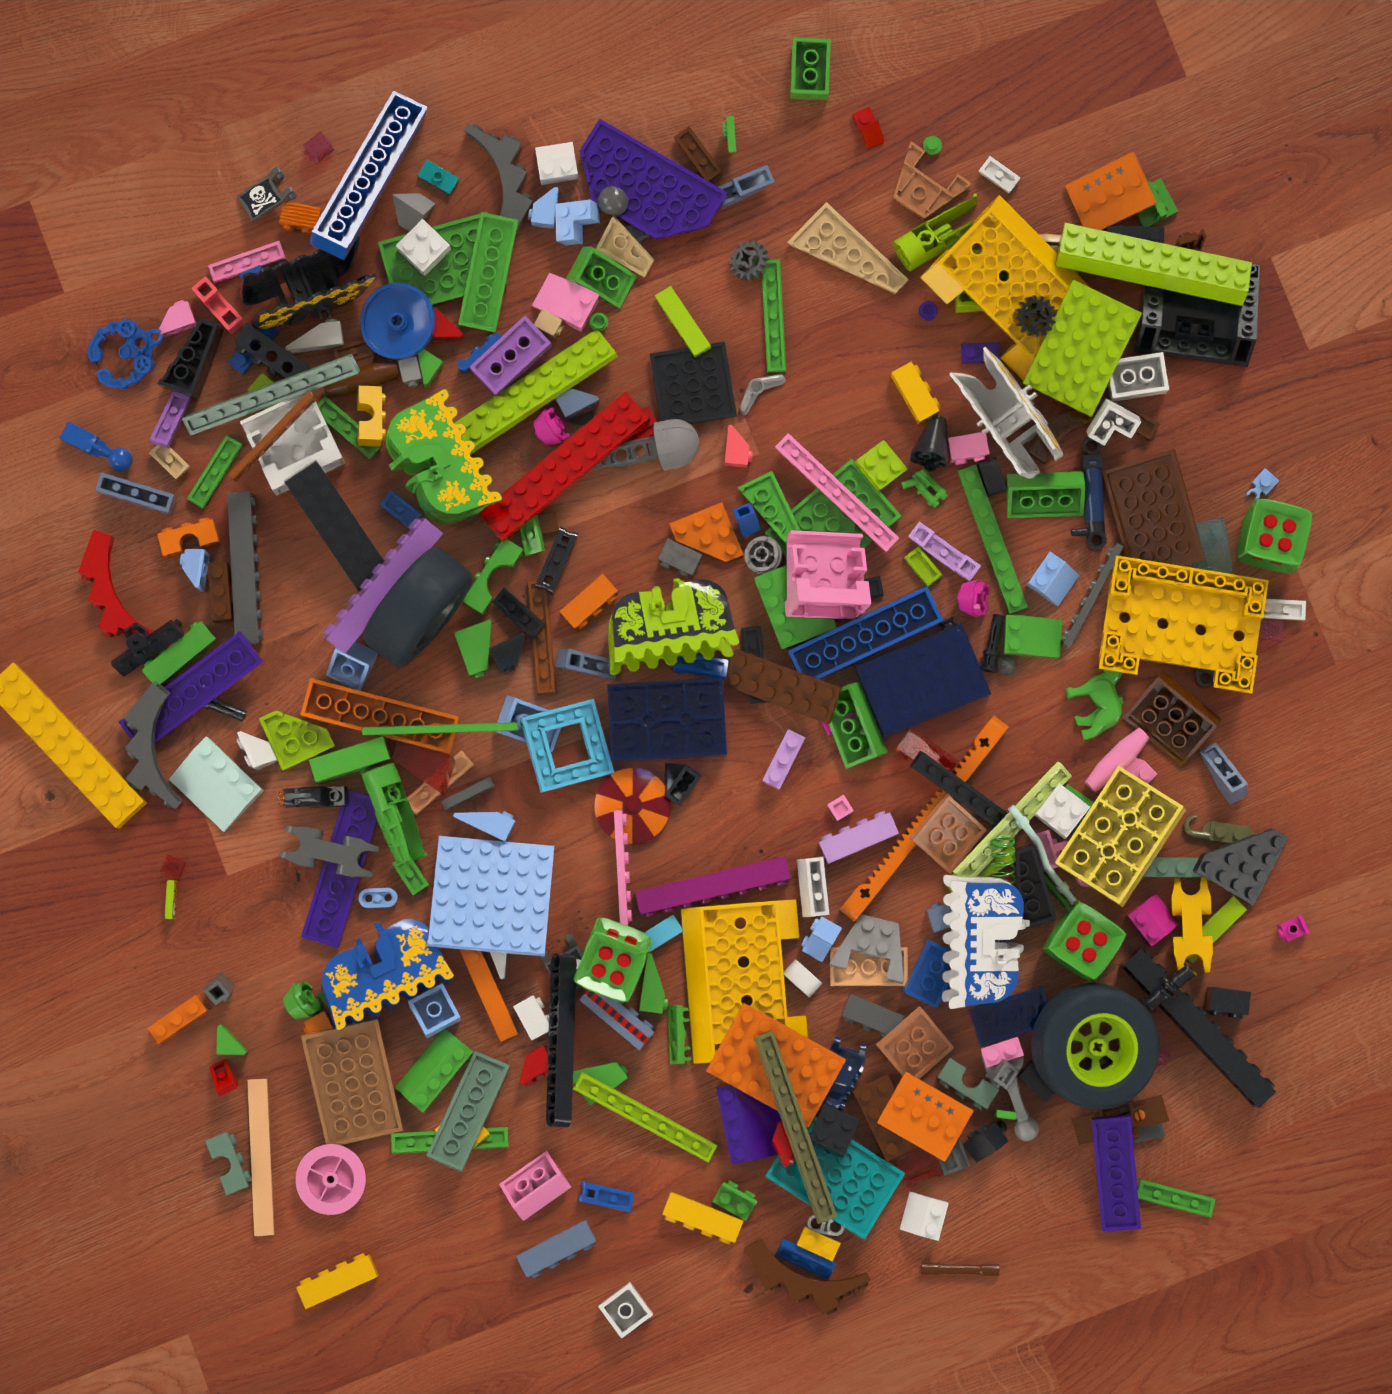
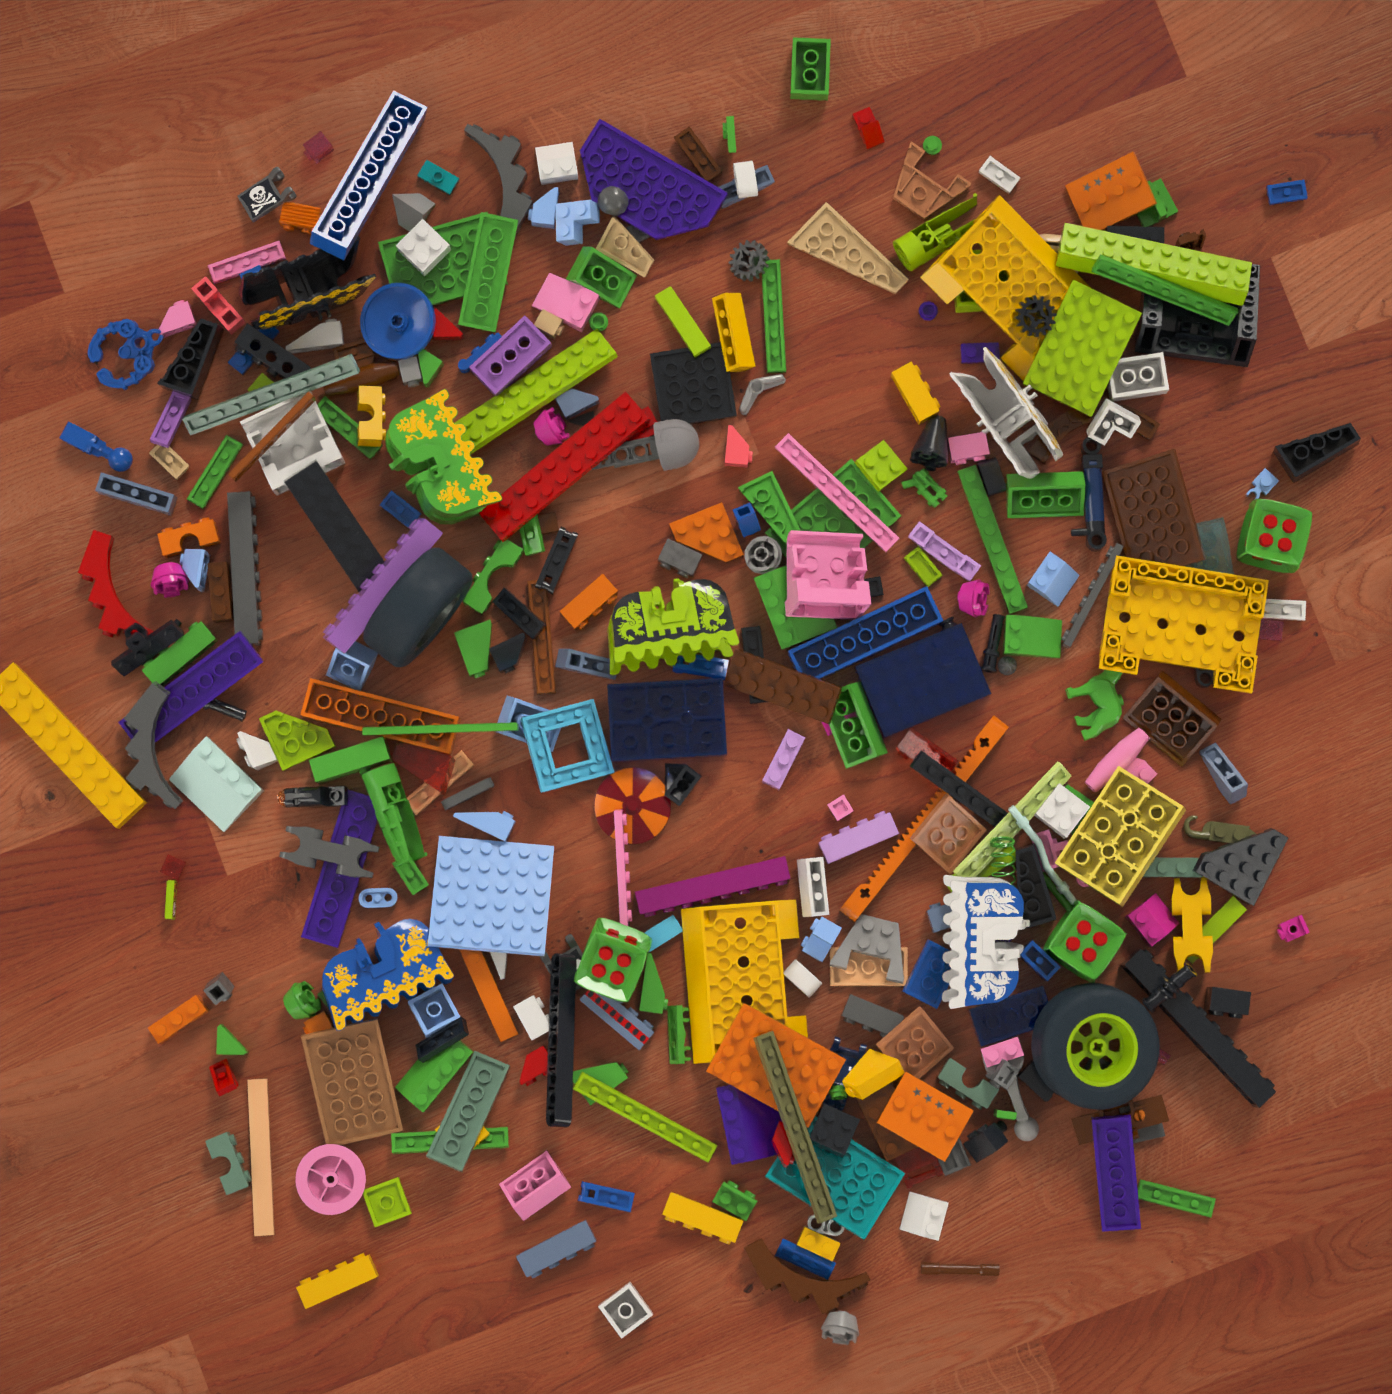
(169, 579): none -> dark pink cone
(386, 1202): none -> lime plate
(442, 1039): none -> black plate
(733, 332): none -> yellow brick
(745, 179): none -> white beam
(838, 1092): none -> bright green plate
(840, 1327): none -> light grey cone
(871, 1074): none -> yellow slope
(1039, 961): none -> blue brick
(1164, 290): none -> bright green tile
(1286, 192): none -> blue plate
(1310, 453): none -> black wedge

